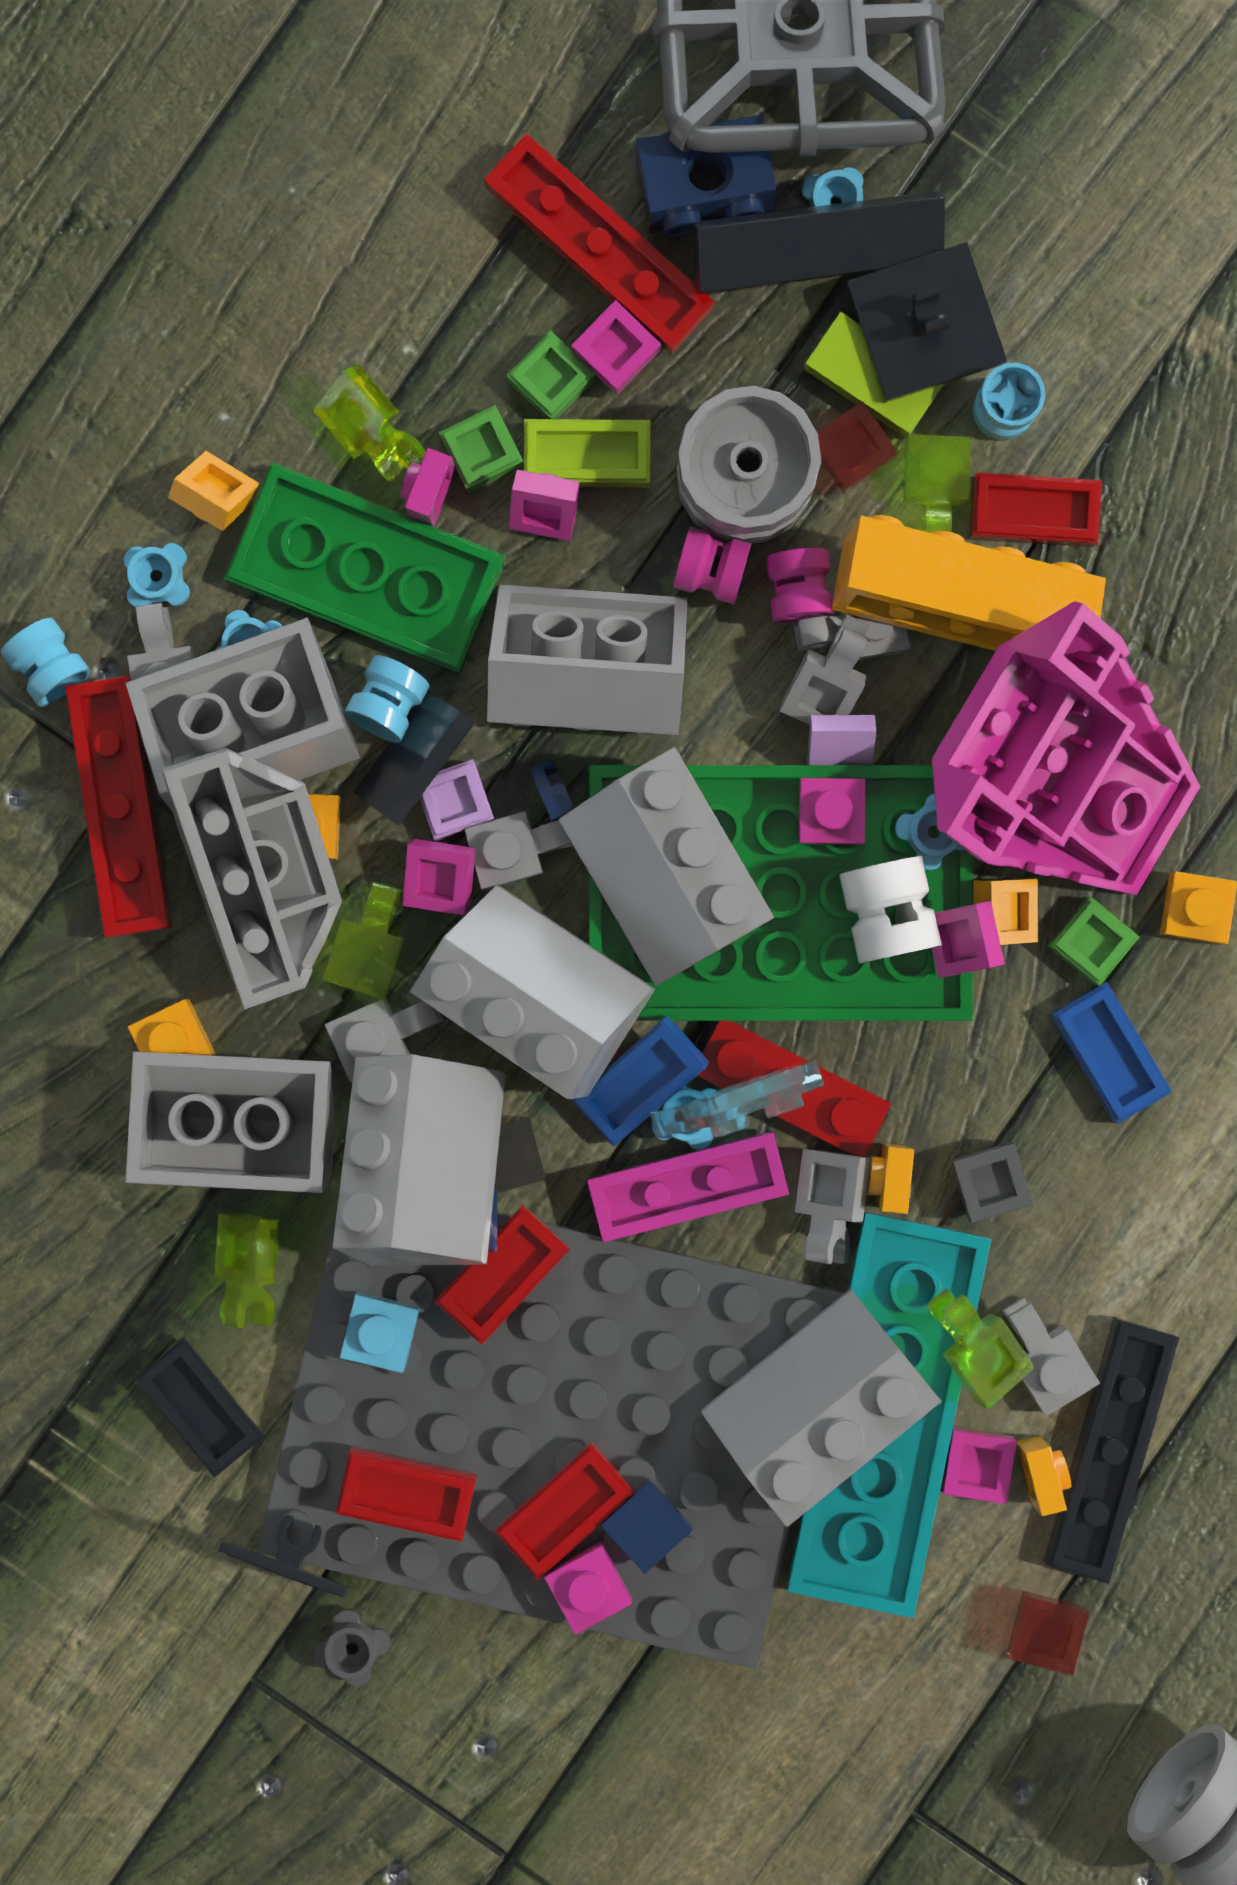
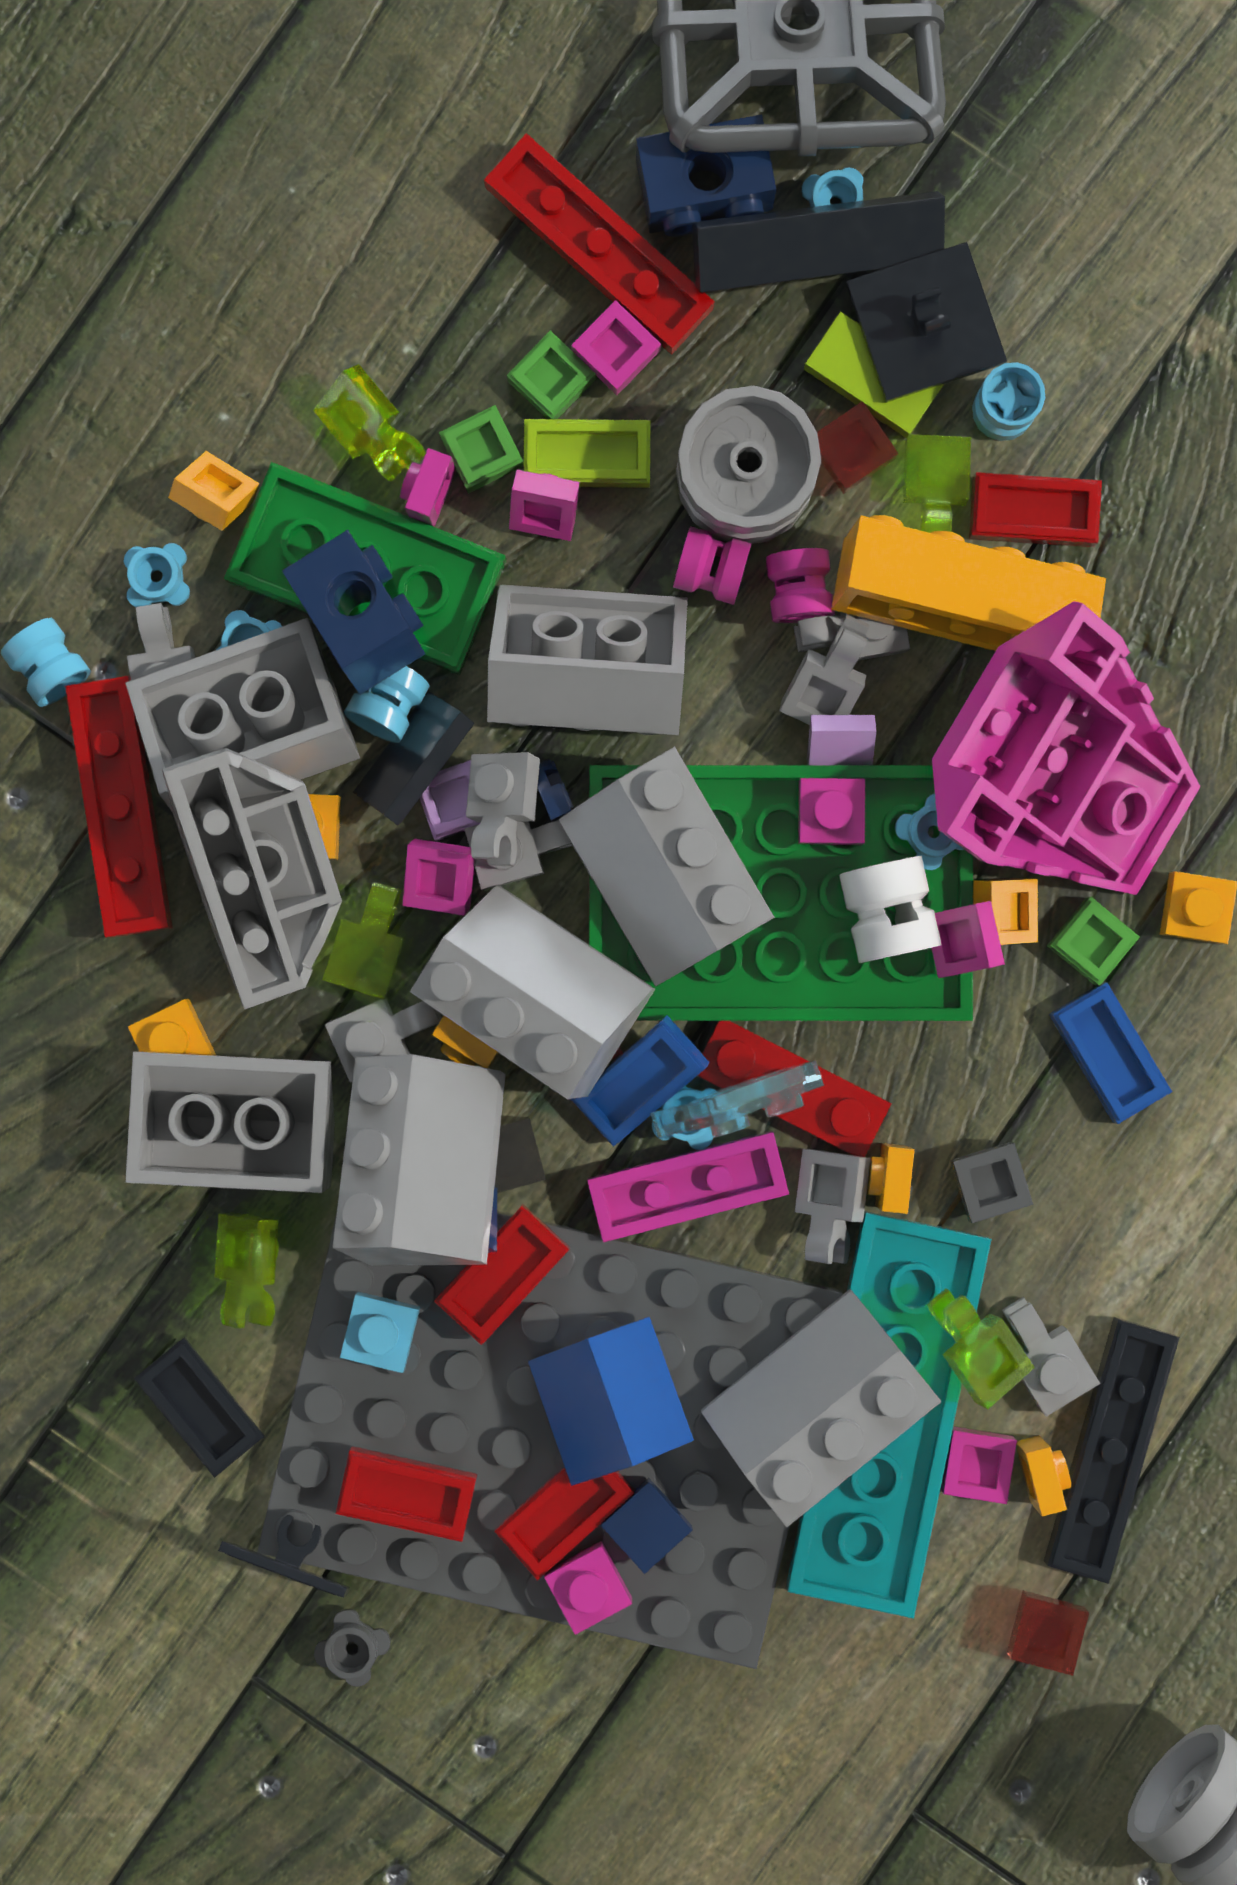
(332, 585): none -> dark blue brick
(463, 1046): none -> light orange plate
(499, 796): none -> light grey plate
(610, 1401): none -> blue slope

